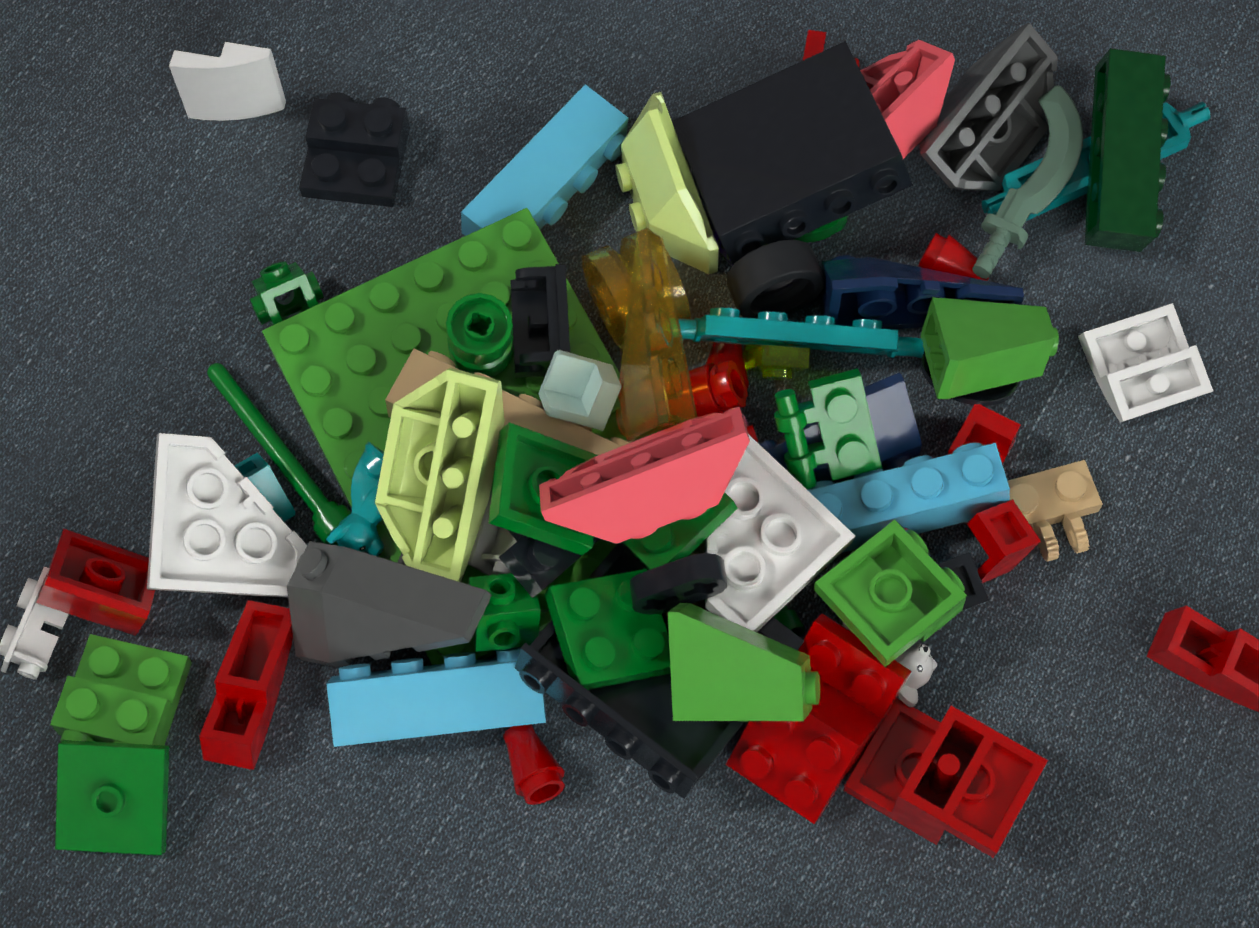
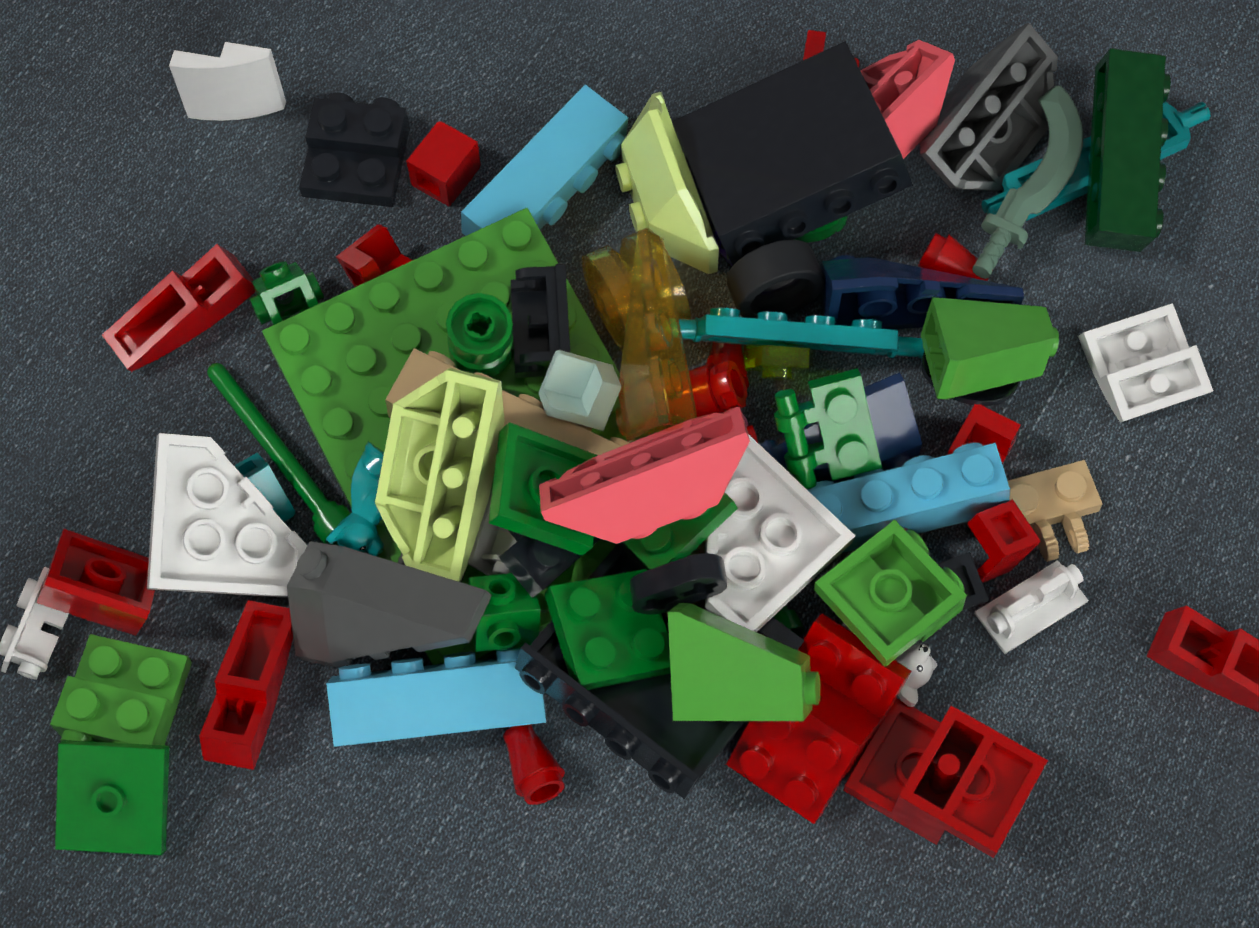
(180, 309): none -> red slope
(371, 256): none -> red panel
(444, 163): none -> red panel
(1033, 605): none -> white hinge

